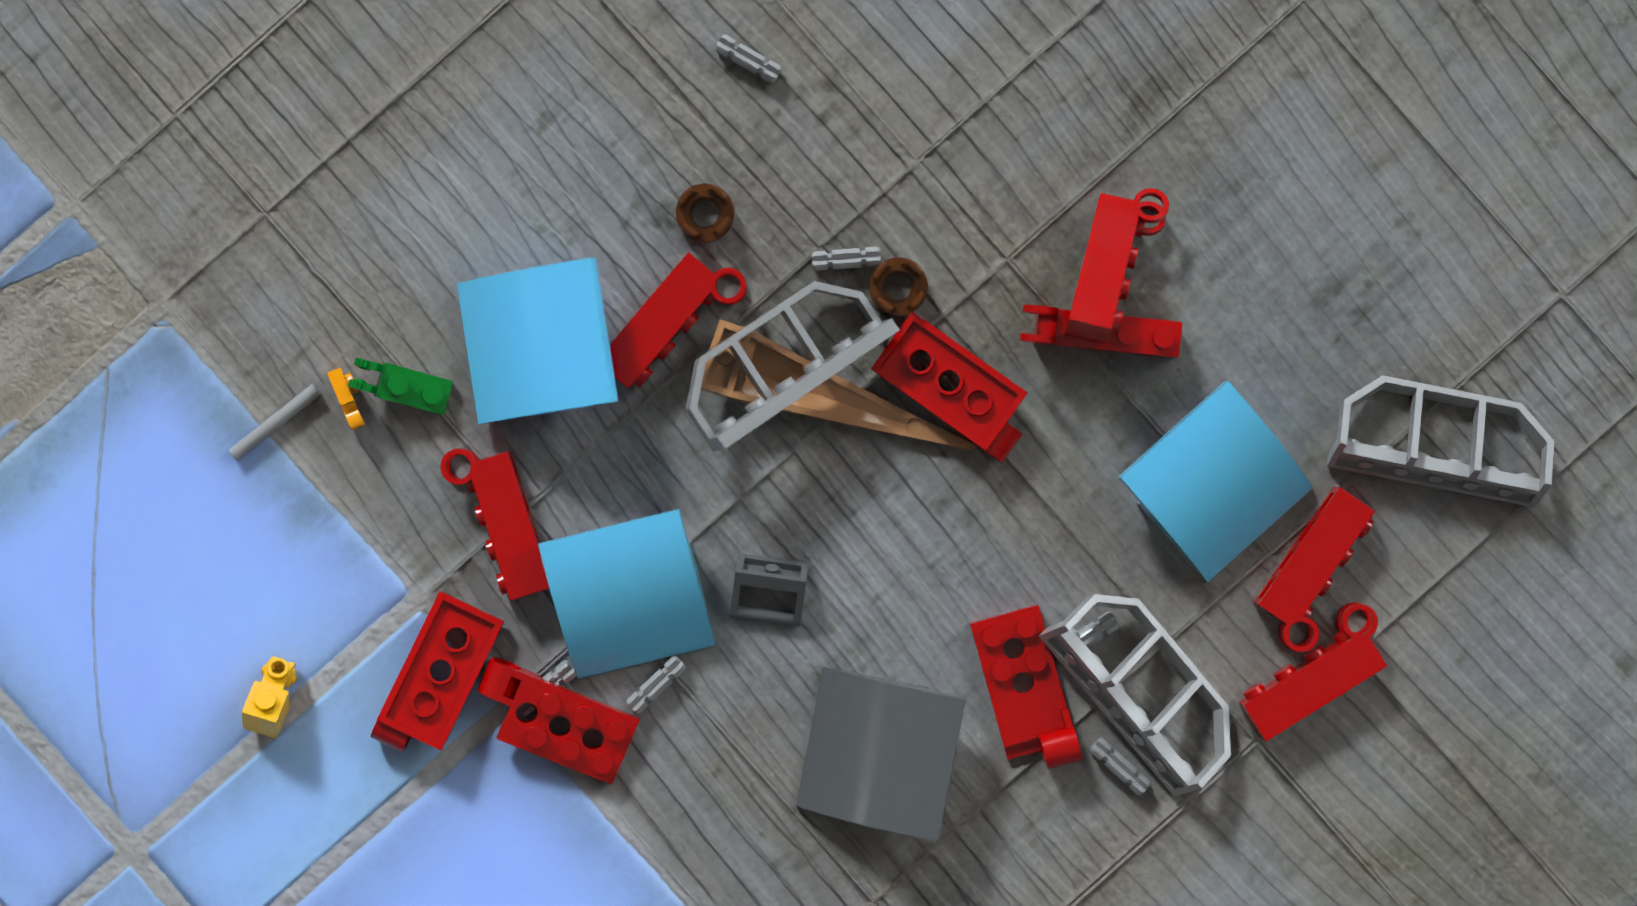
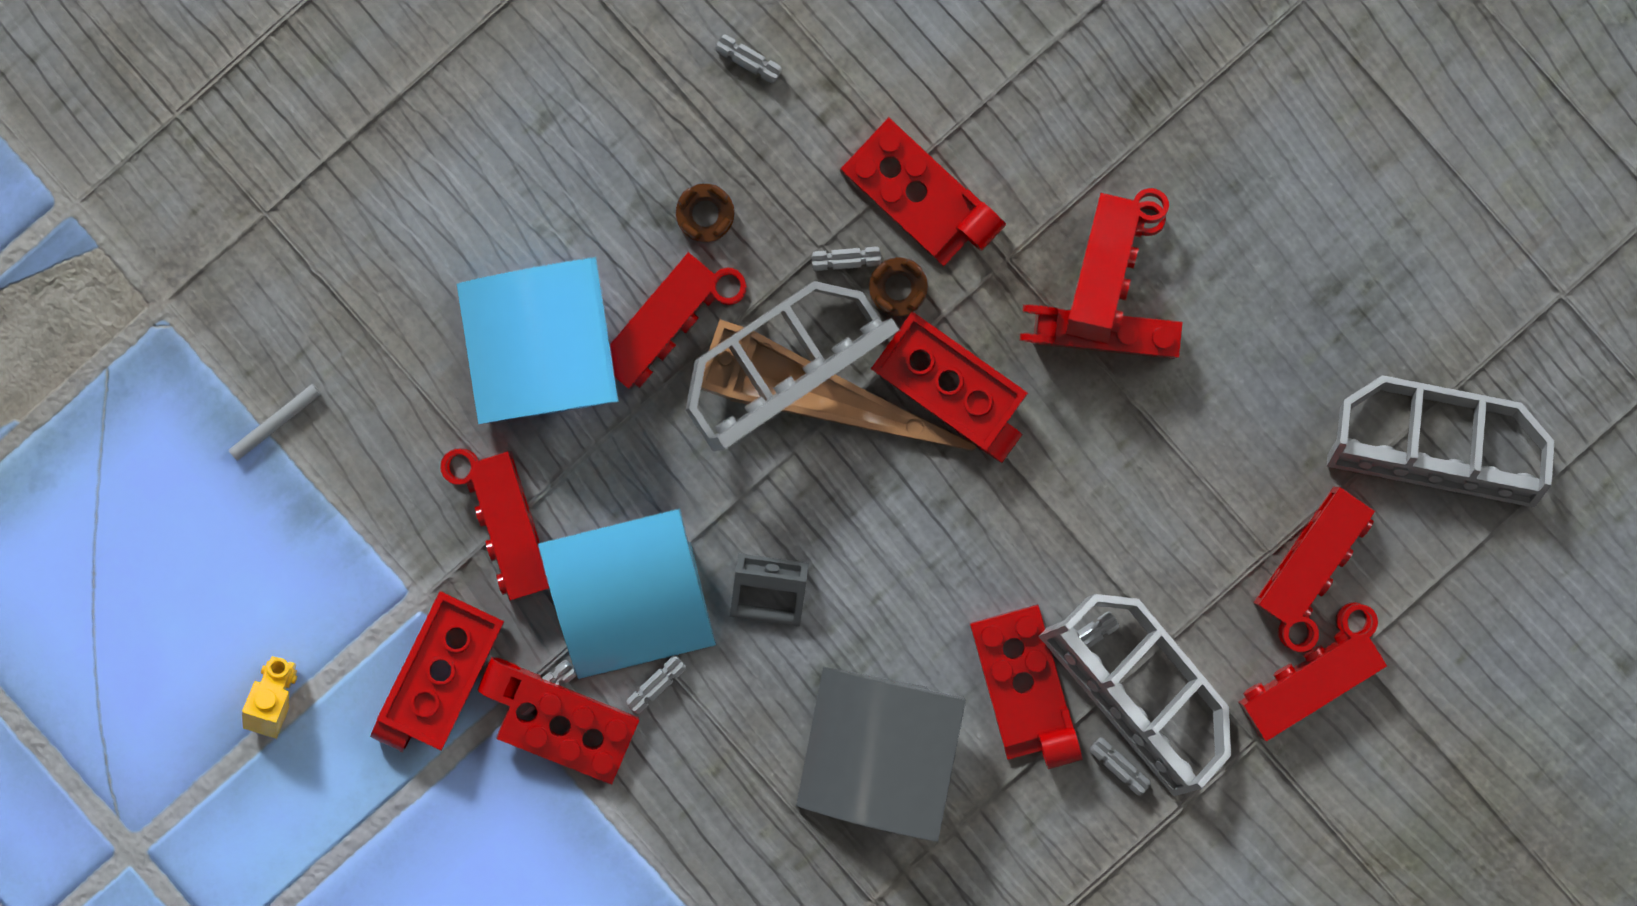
(345, 397): light orange plate -> none
(405, 386): green hinge -> none
(947, 213): none -> red hinge
(1216, 481): medium azure slope -> none

